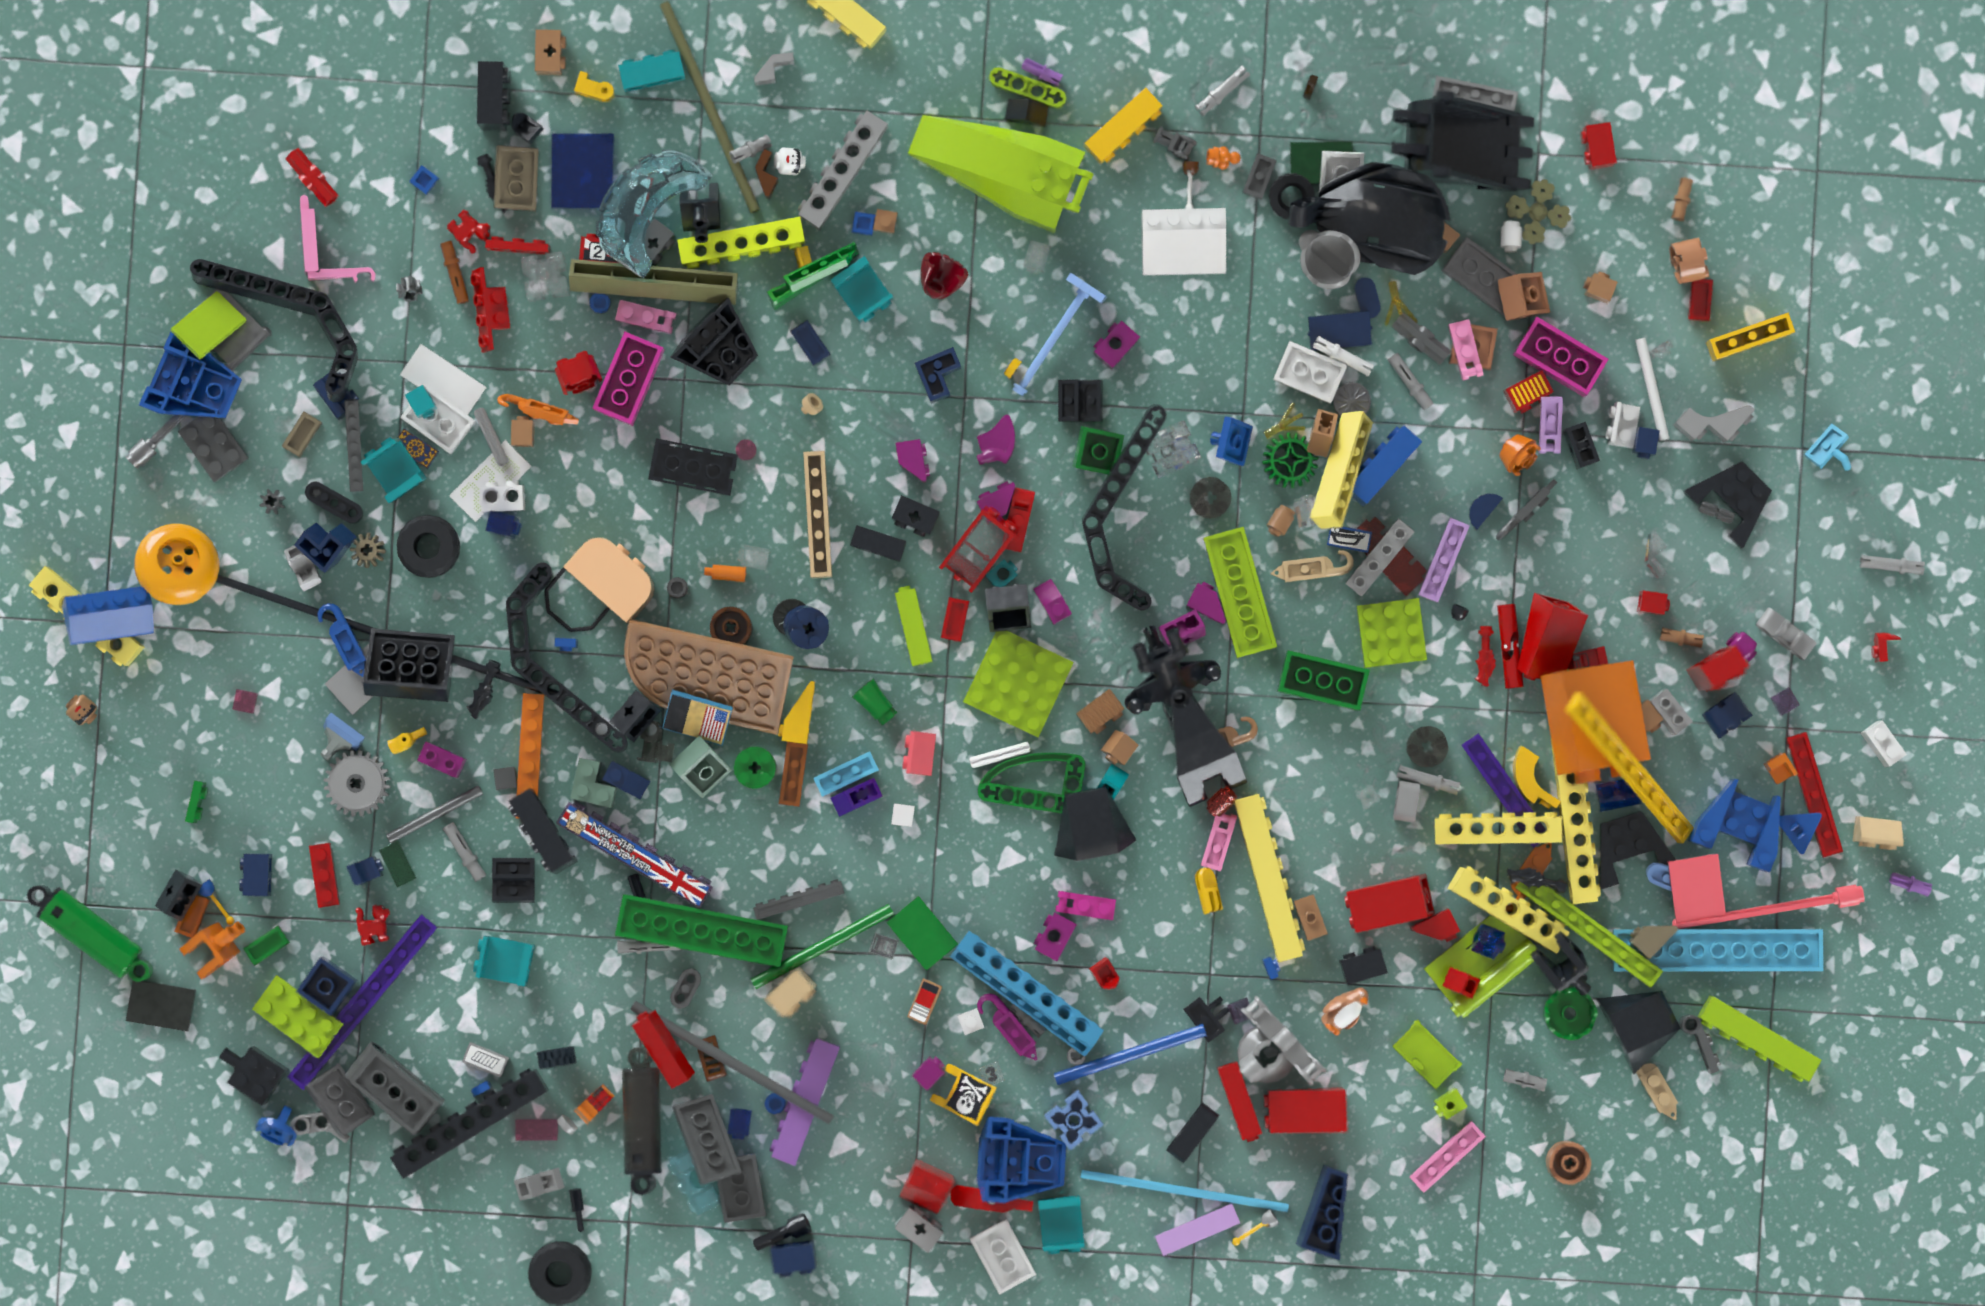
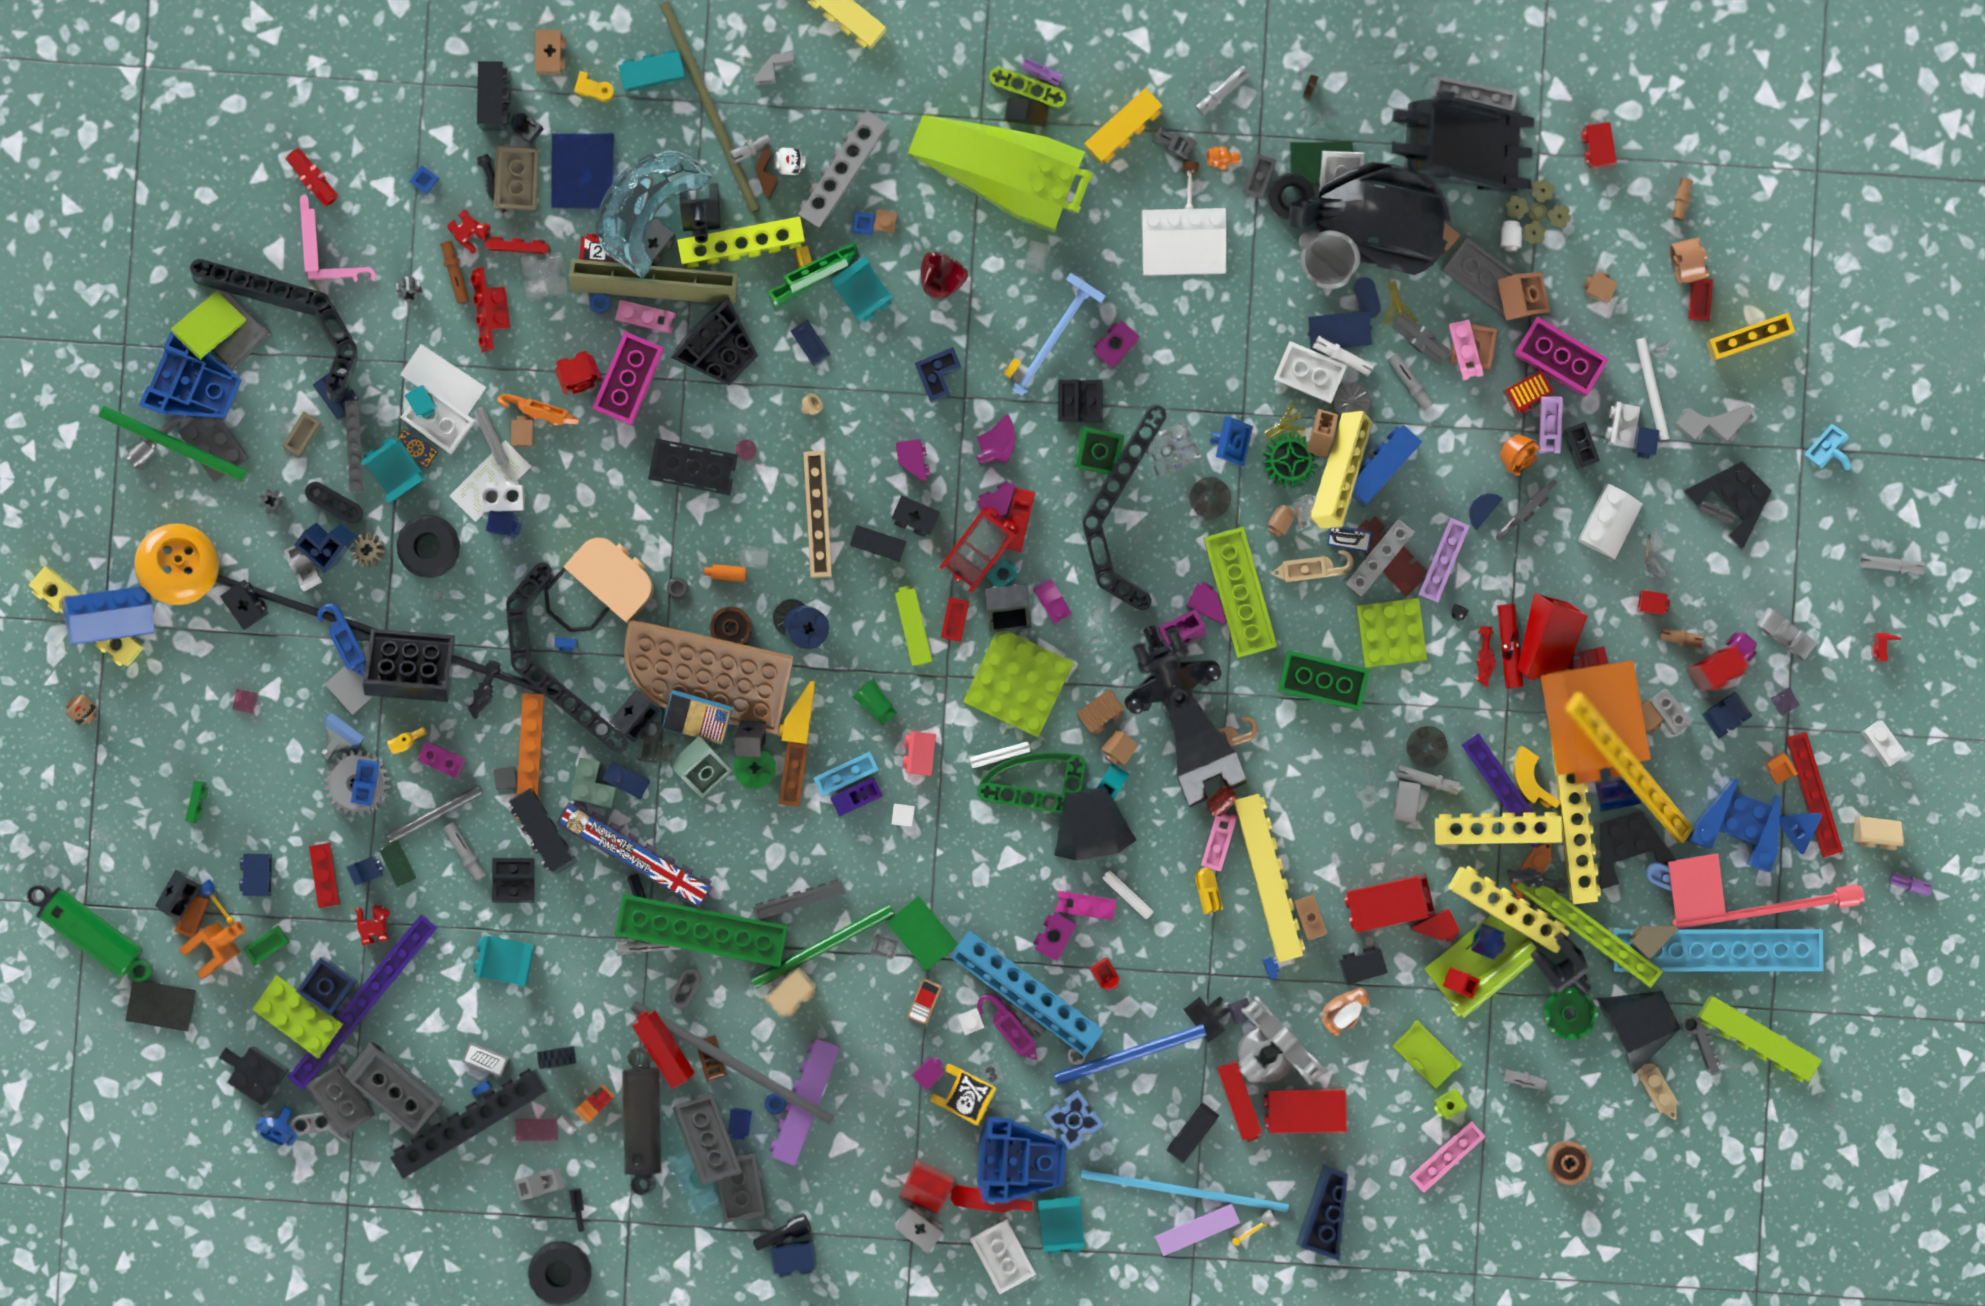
(173, 443): none -> green piece
(234, 601): none -> black brick
(365, 782): none -> blue slope
(749, 738): none -> black brick
(1127, 894): none -> white axle
(1610, 521): none -> white slope

